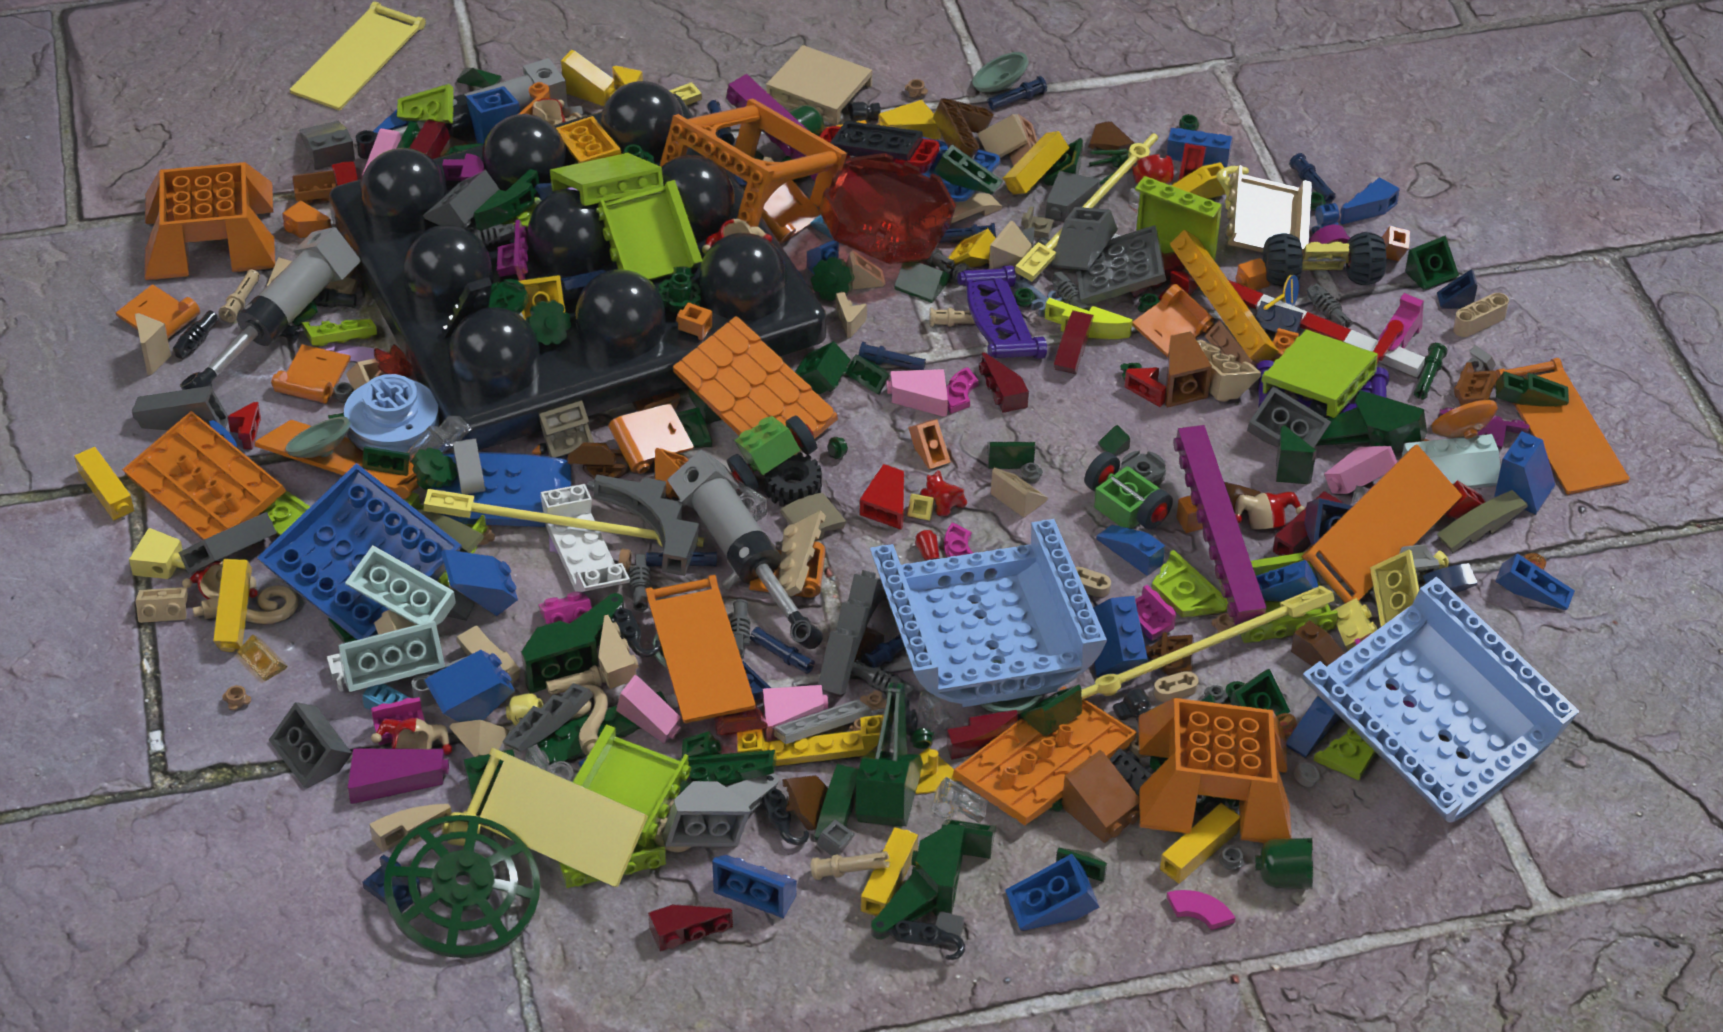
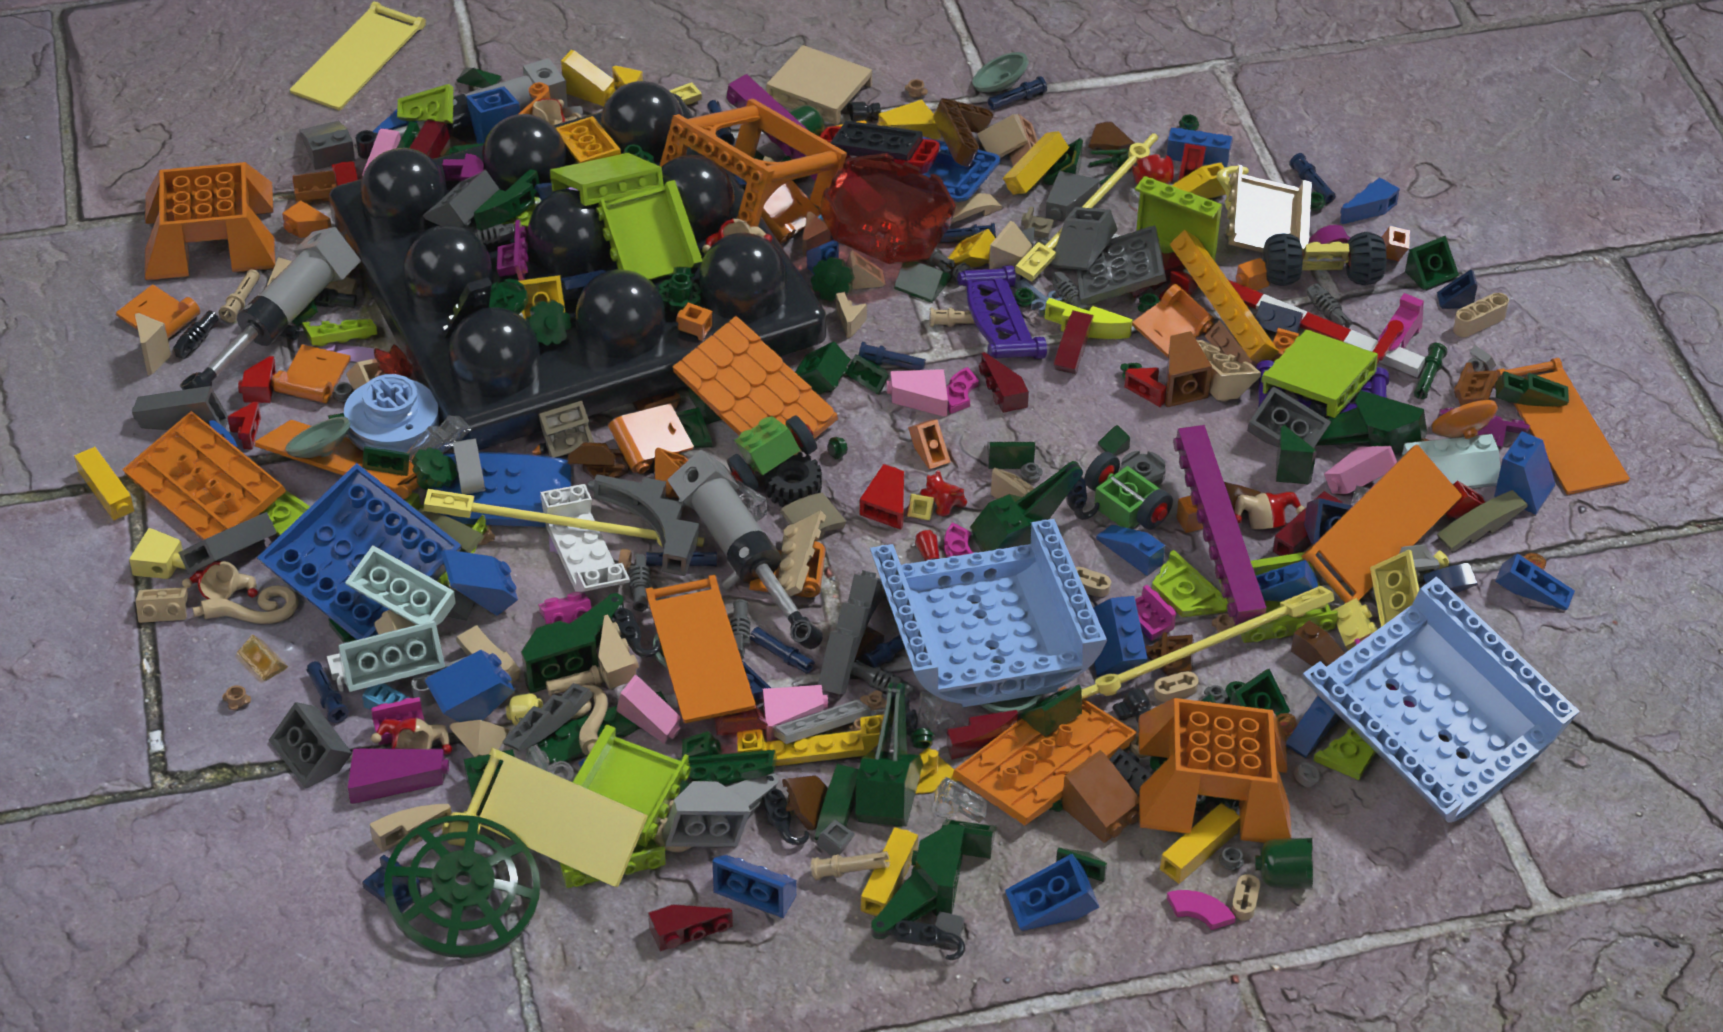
(232, 604): yellow brick -> none
(257, 382): none -> red slope
(330, 698): none -> dark blue pin
(814, 234): none -> medium nougat slope
(965, 172): dark green slope -> none
(1009, 518): none -> dark green slope
(1242, 896): none -> tan beam
(1290, 292): piece -> none
(1325, 216): blue leg -> none

